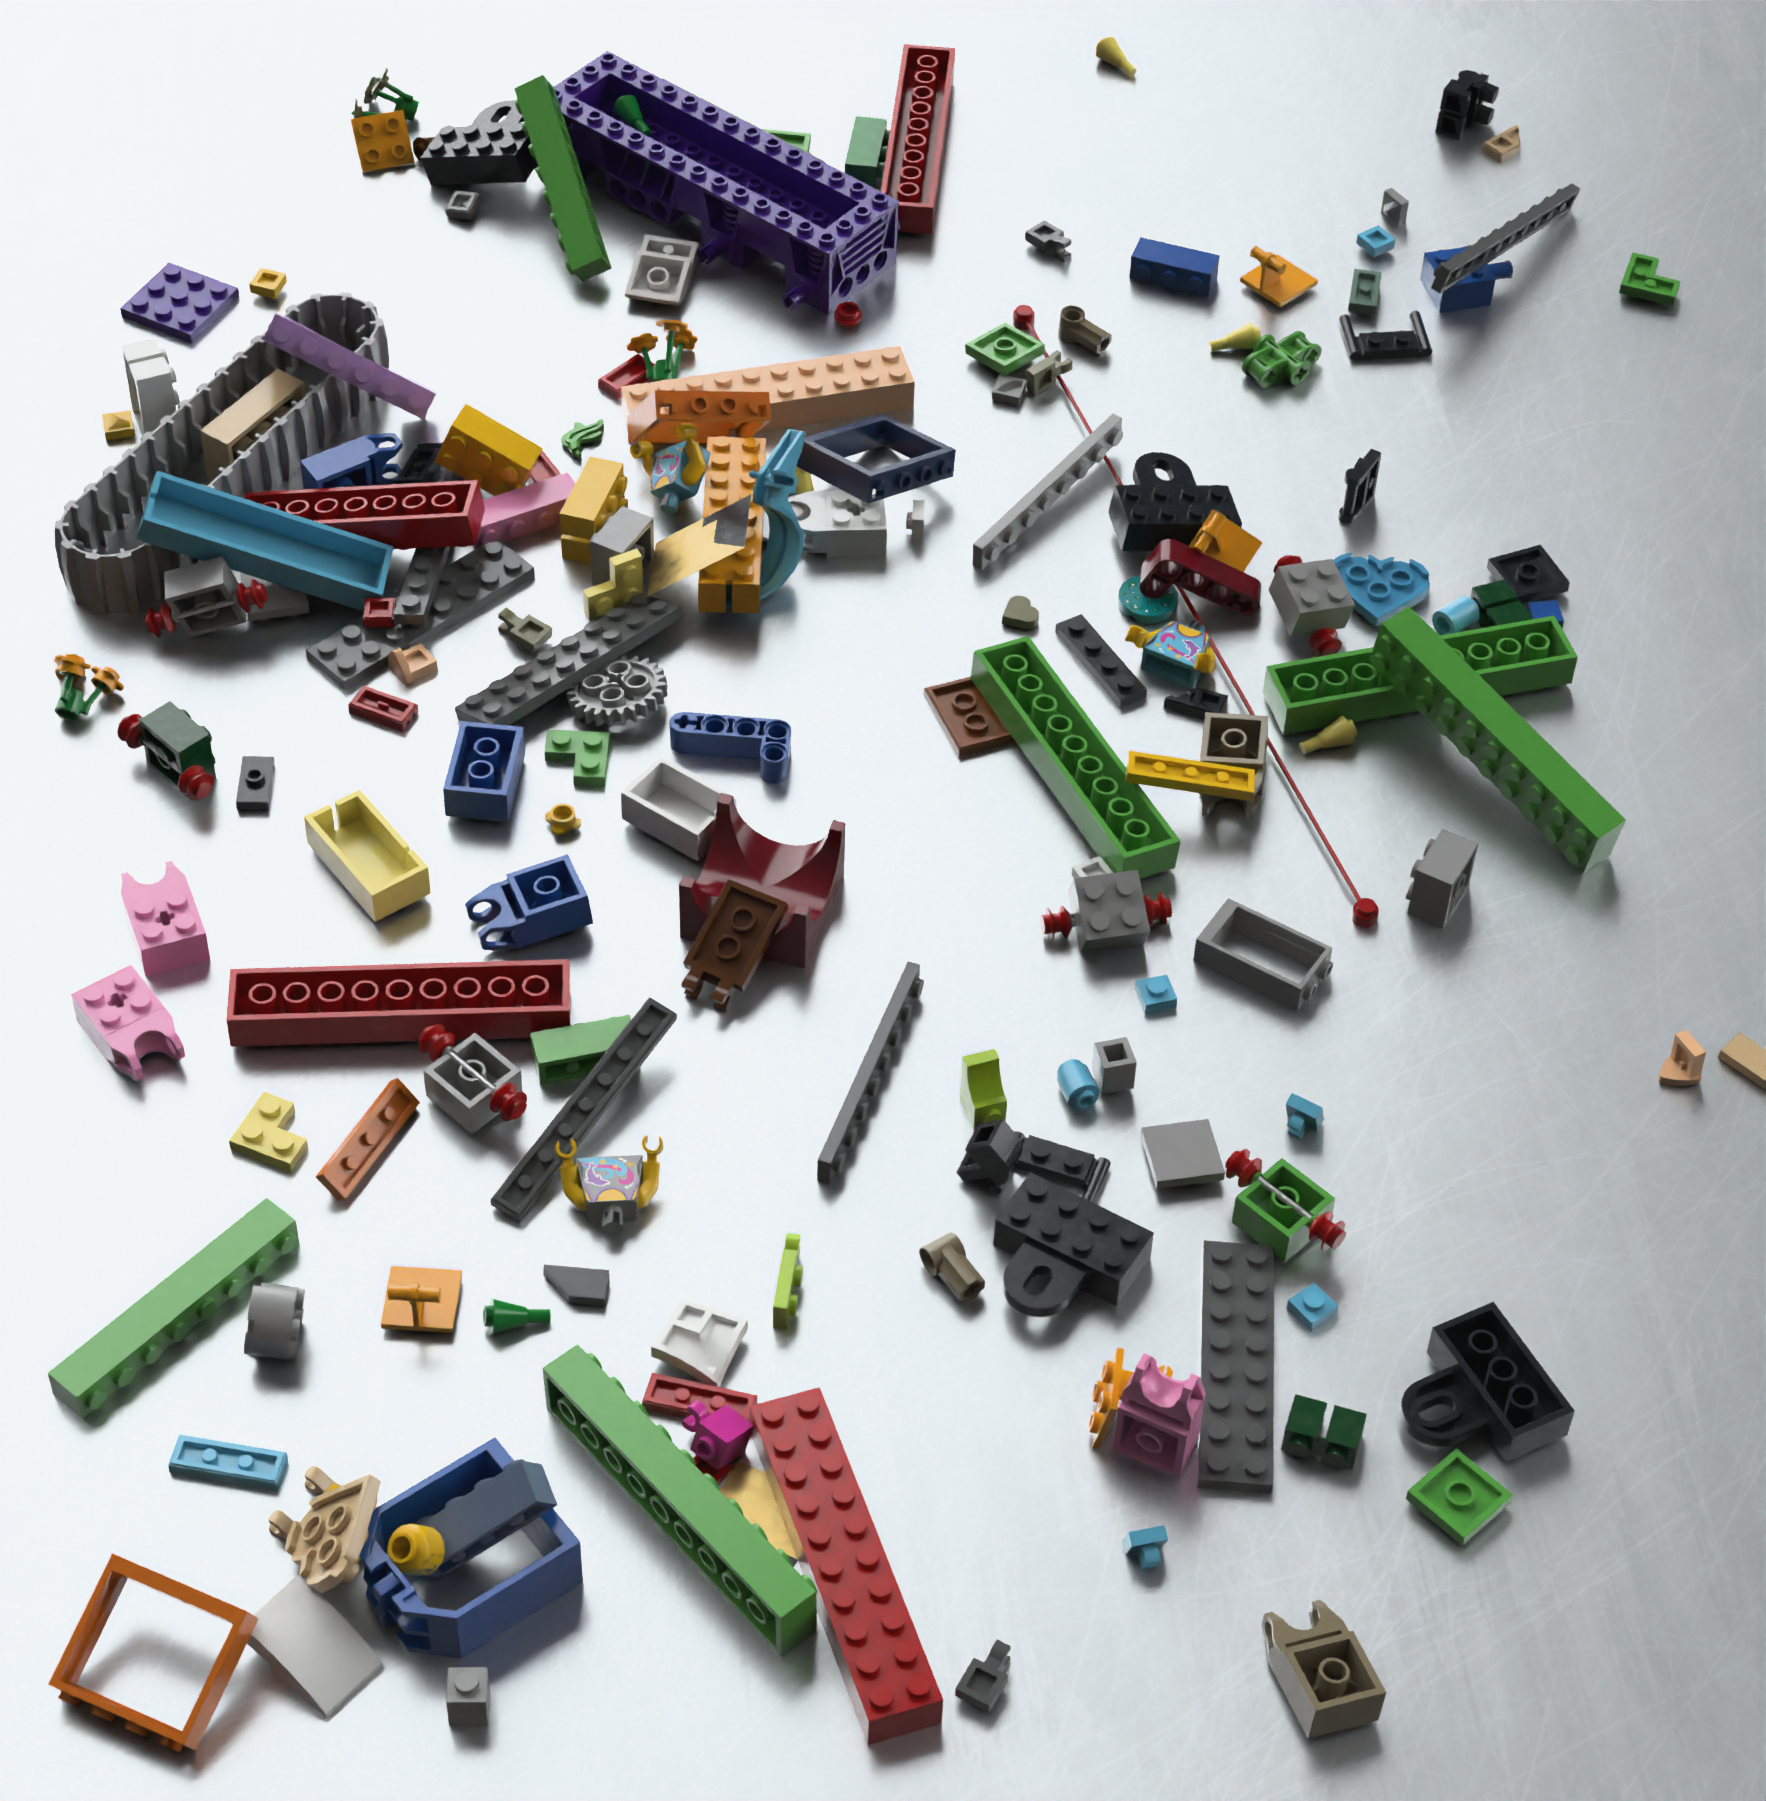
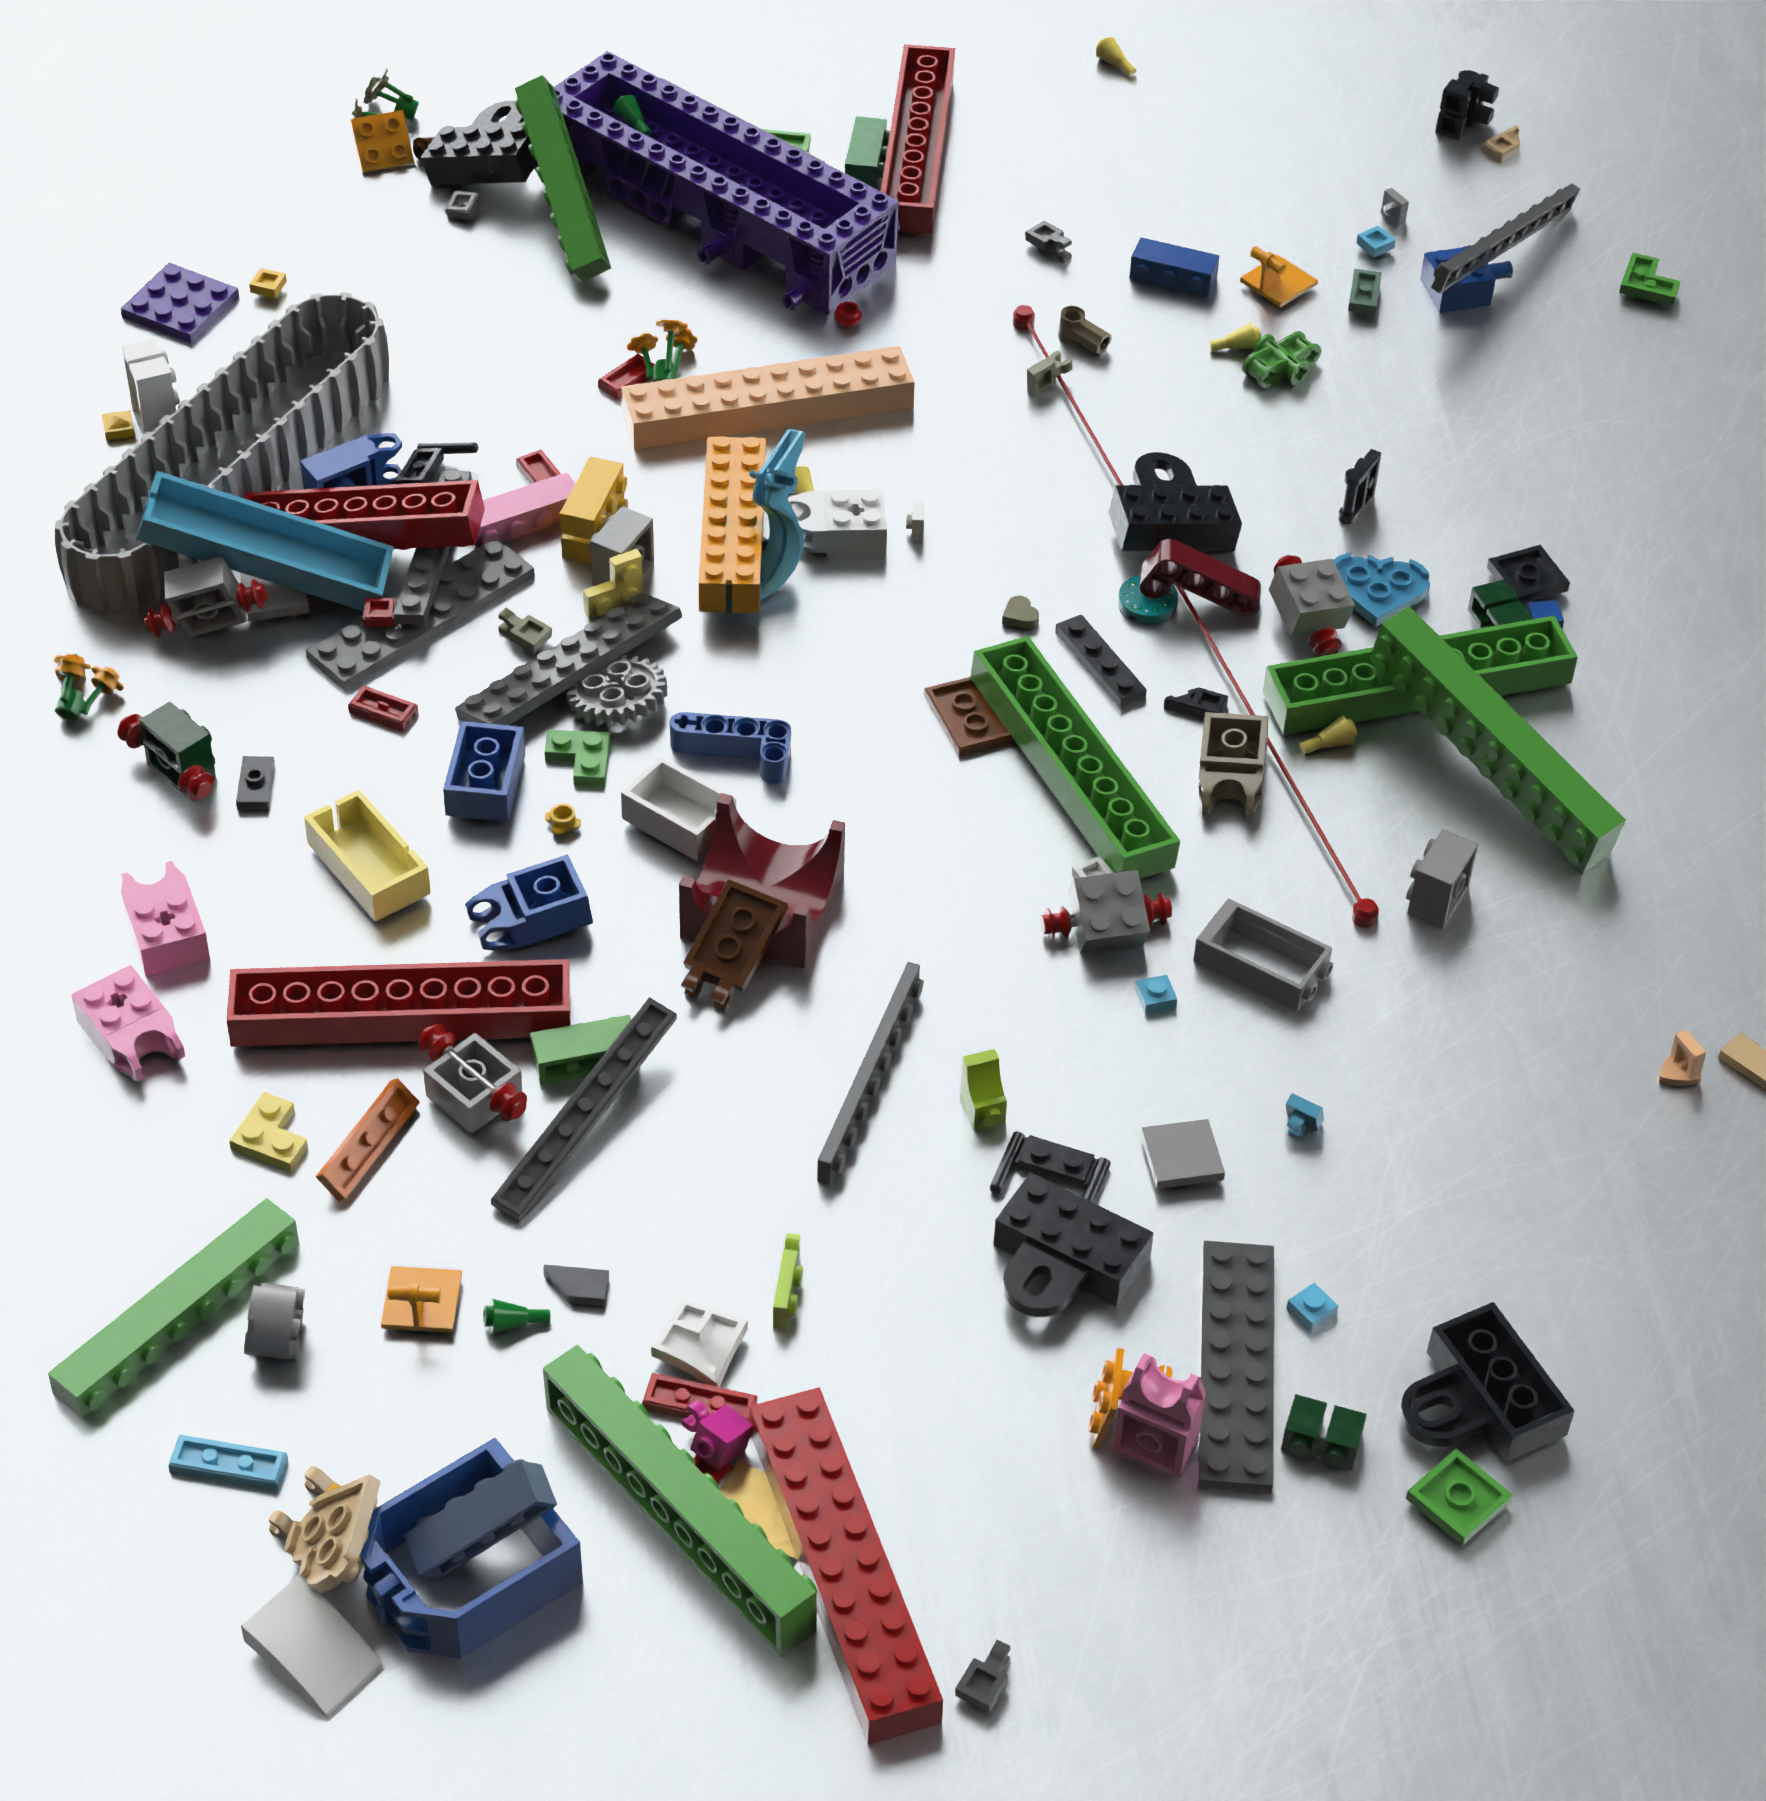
(92, 1624): orange window -> none
(249, 415): tan brick -> none
(350, 366): lavender arch -> none
(411, 663): light nougat tile -> none
(416, 1549): yellow head -> none
(468, 1696): light grey brick -> none
(487, 452): yellow piece -> none
(580, 434): bright green piece -> none
(610, 1186): torso -> none
(662, 270): white slope -> none
(675, 471): torso -> none
(699, 545): pearl gold sticker -> none
(709, 411): orange window -> none
(826, 455): dark blue window -> none
(948, 1260): dark tan piece -> none
(991, 1153): black brick -> none
(1005, 348): bright green plate -> none
(1009, 389): light grey tile -> none
(1047, 491): light grey plate -> none
(1077, 1084): medium azure brick -> none
(1114, 1065): light grey brick -> none
(1146, 1544): medium azure tile -> none
(1175, 651): torso -> none
(1190, 775): yellow plate -> none
(1225, 541): light orange plate -> none
(1282, 1206): bright green brick -> none
(1323, 1672): dark tan brick -> none
(1387, 344): black plate -> none
(1456, 616): medium azure brick -> none

